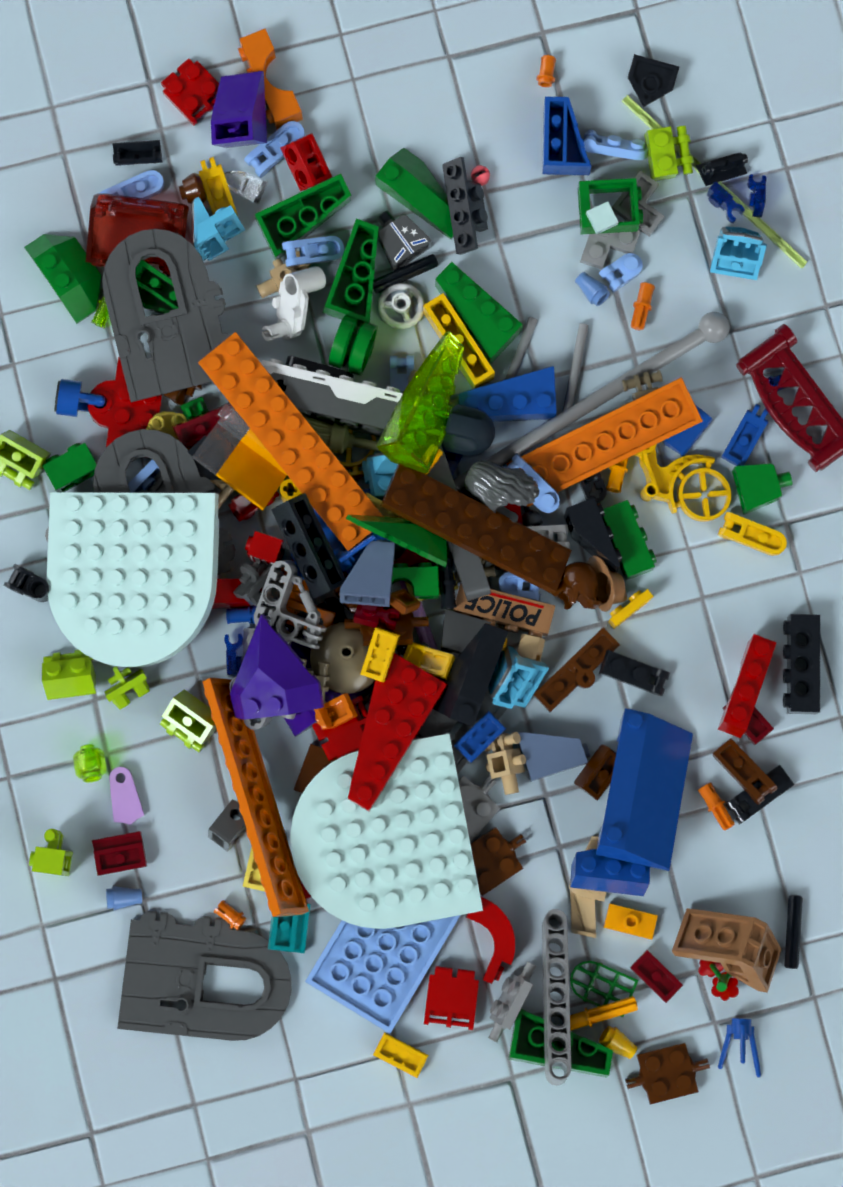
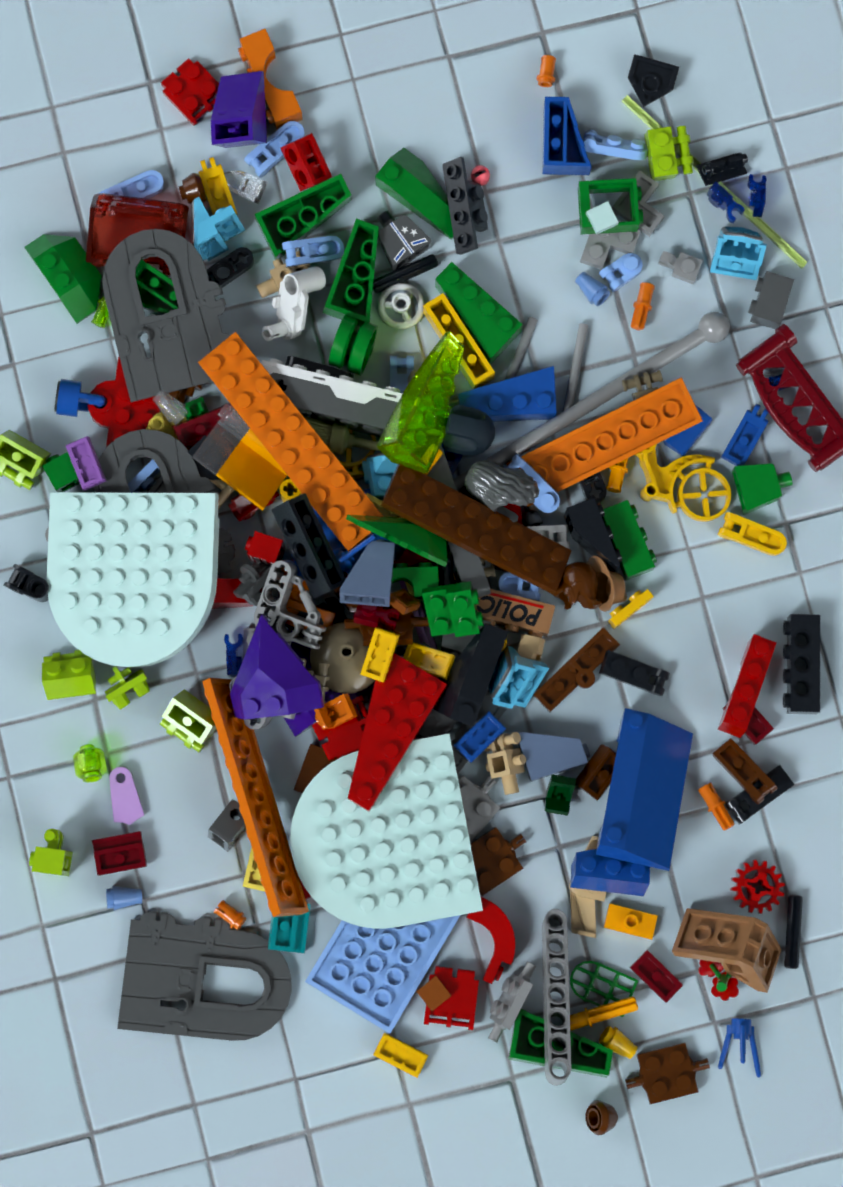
(86, 463): none -> medium lavender plate
(137, 152): black hinge -> none
(170, 407): none -> clear cone
(241, 267): none -> black beam
(241, 615): blue pin -> none
(433, 993): none -> dark orange tile
(453, 609): none -> green plate
(559, 794): none -> dark green bracket
(600, 1117): none -> reddish brown cone
(684, 267): none -> light grey plate
(753, 897): none -> red gear
(771, 300): none -> dark grey brick

